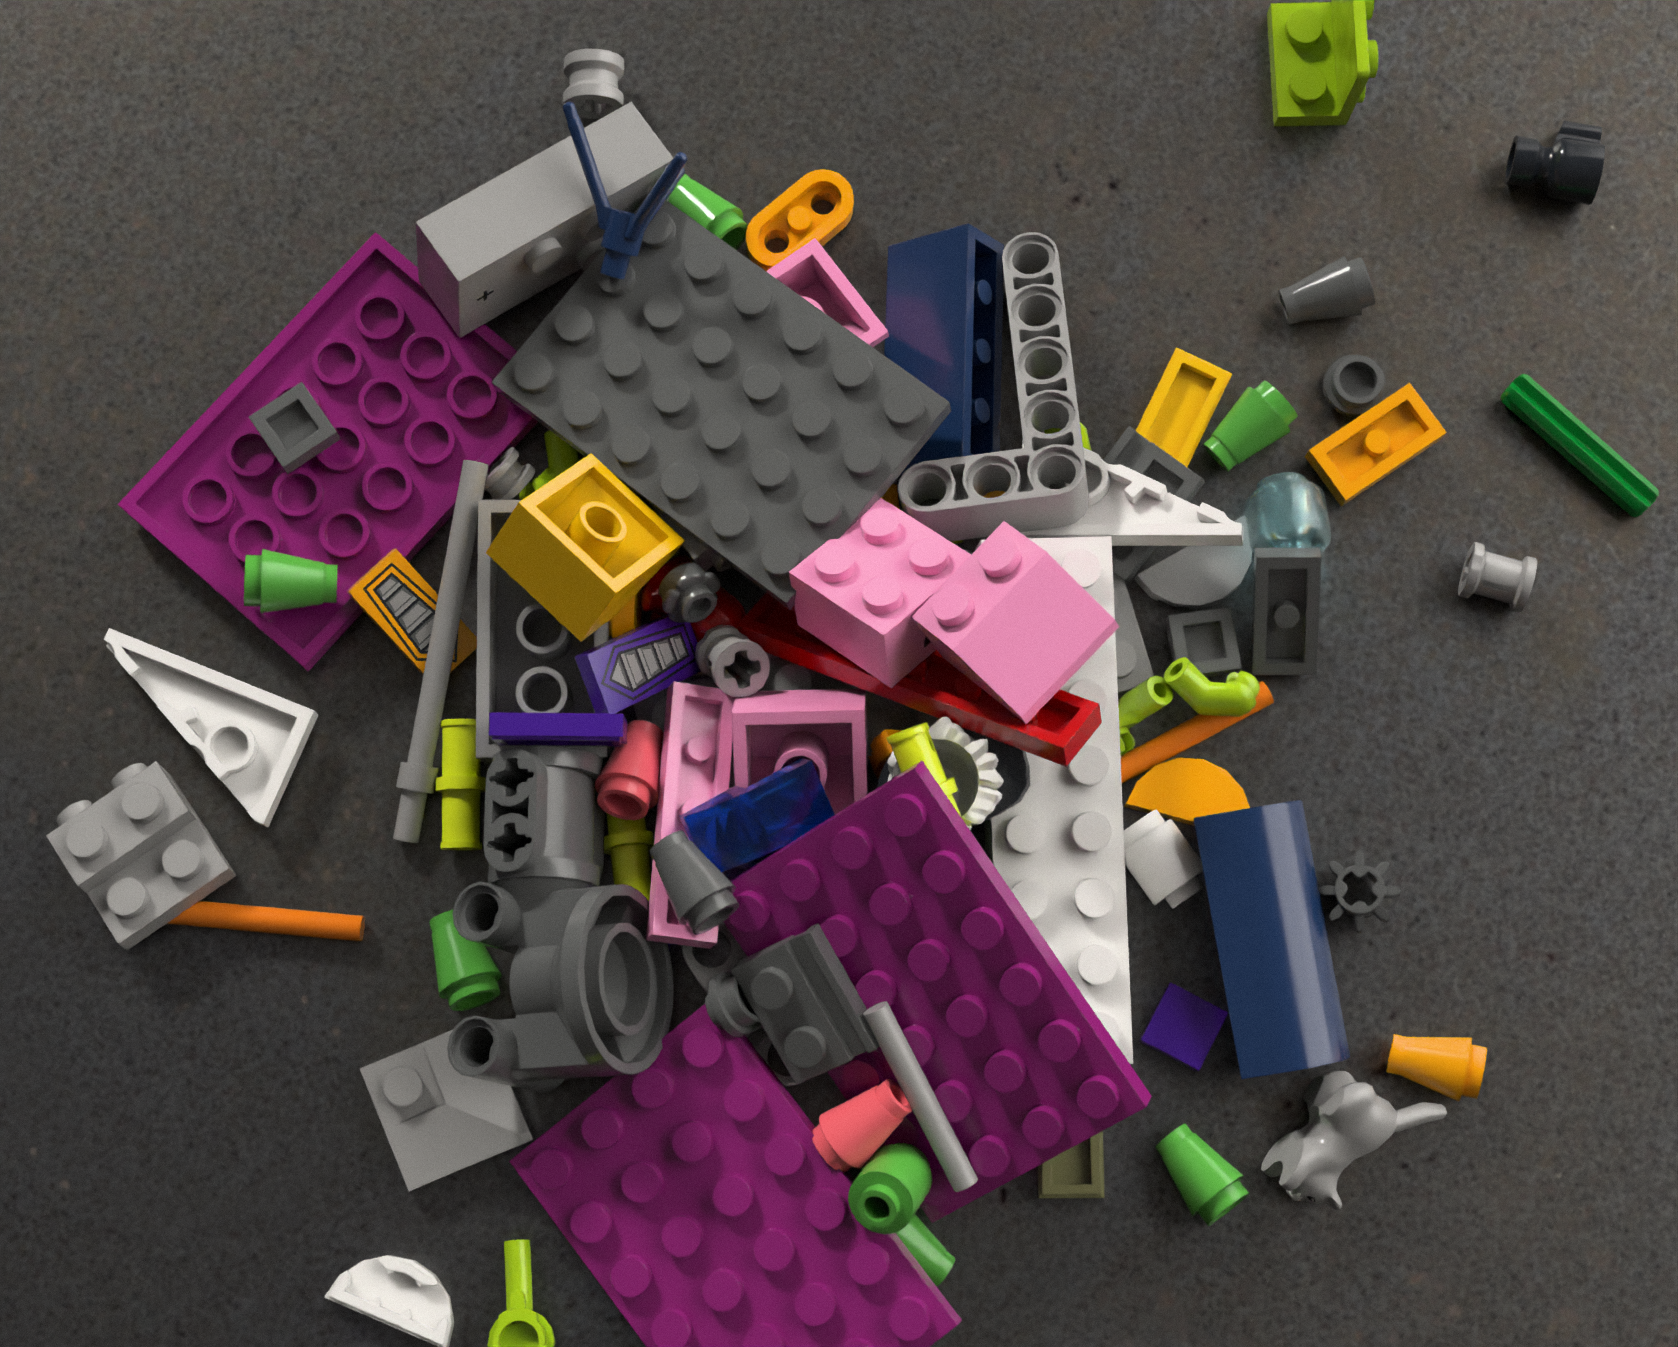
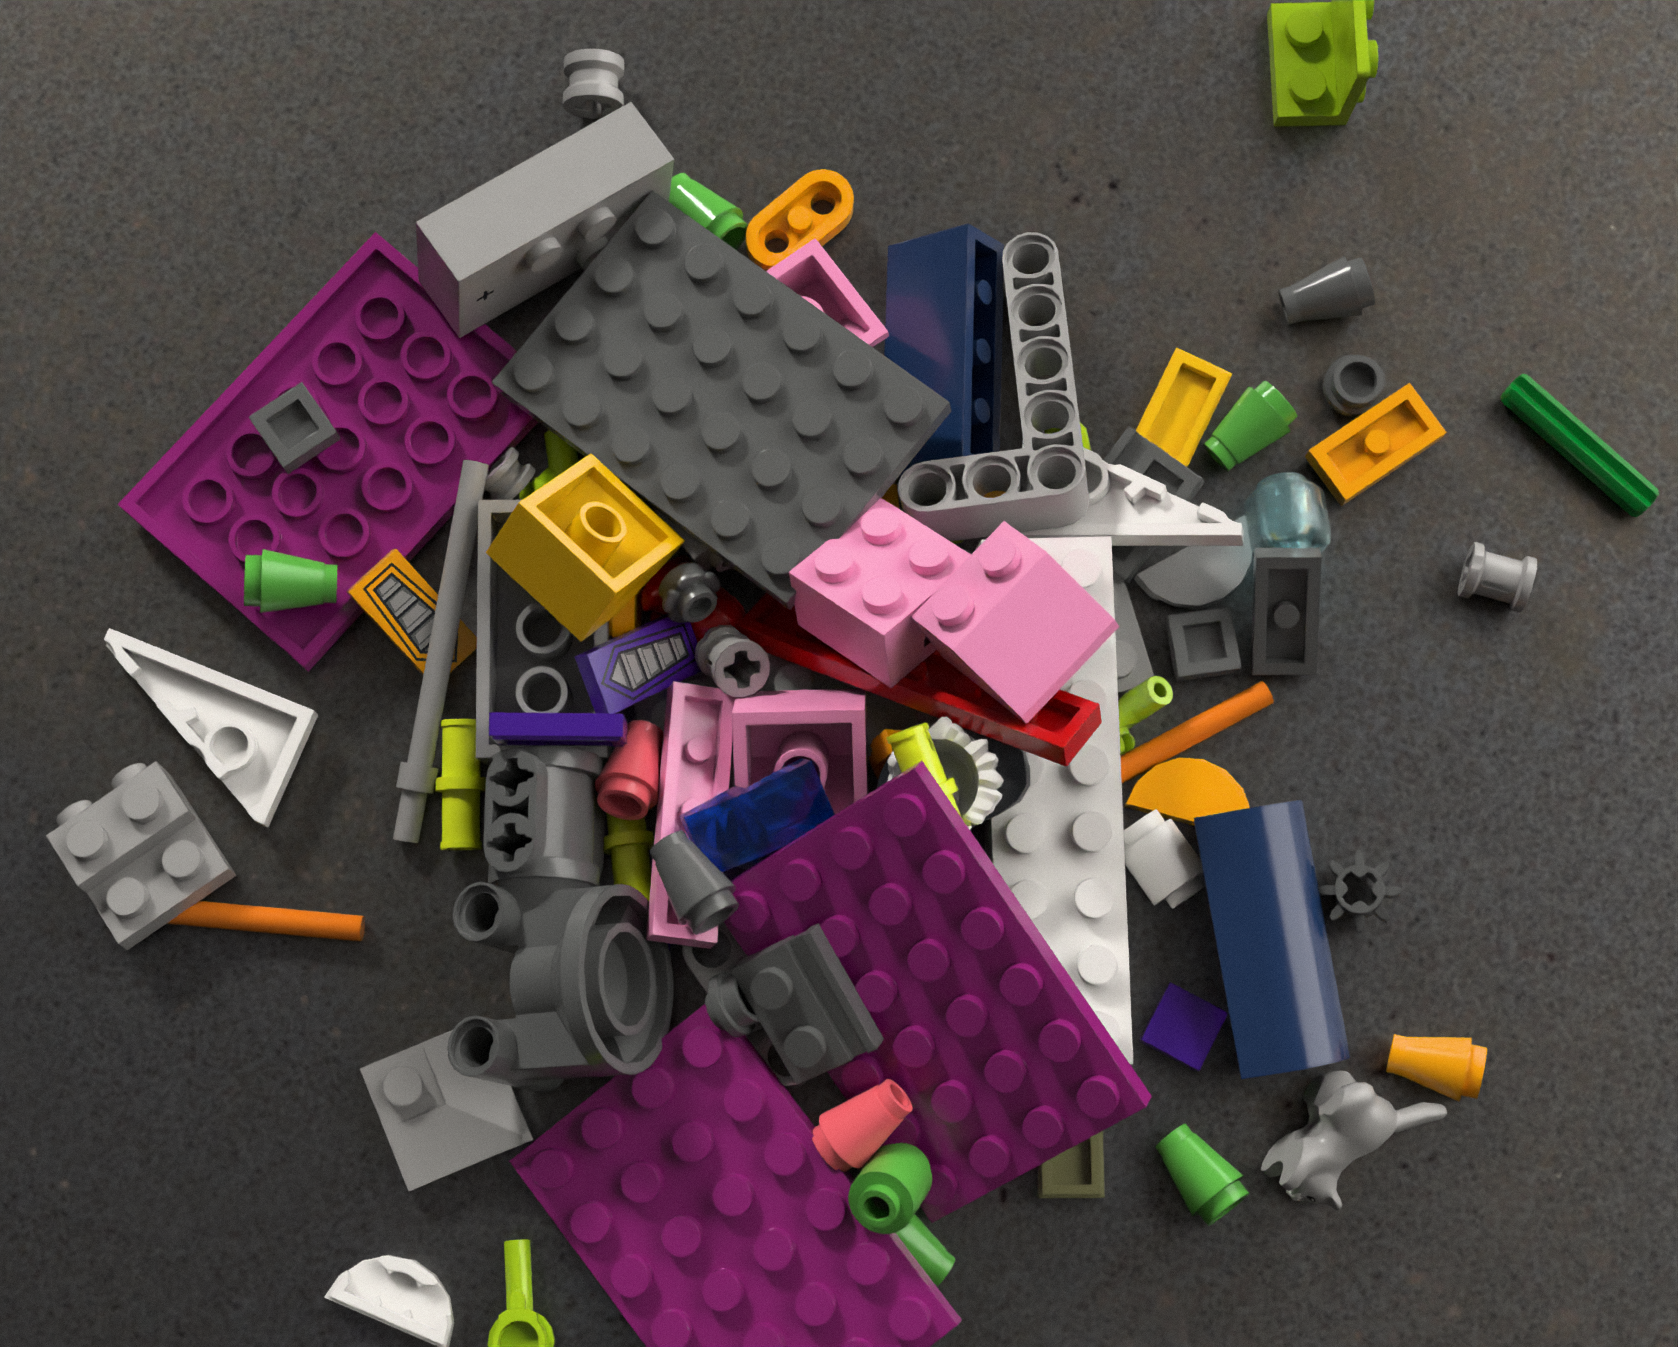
(463, 968): bright green cone -> none
(622, 228): dark blue plant -> none
(920, 1096): light grey bar -> none
(1230, 698): lime arm -> none
(1566, 170): black piece -> none

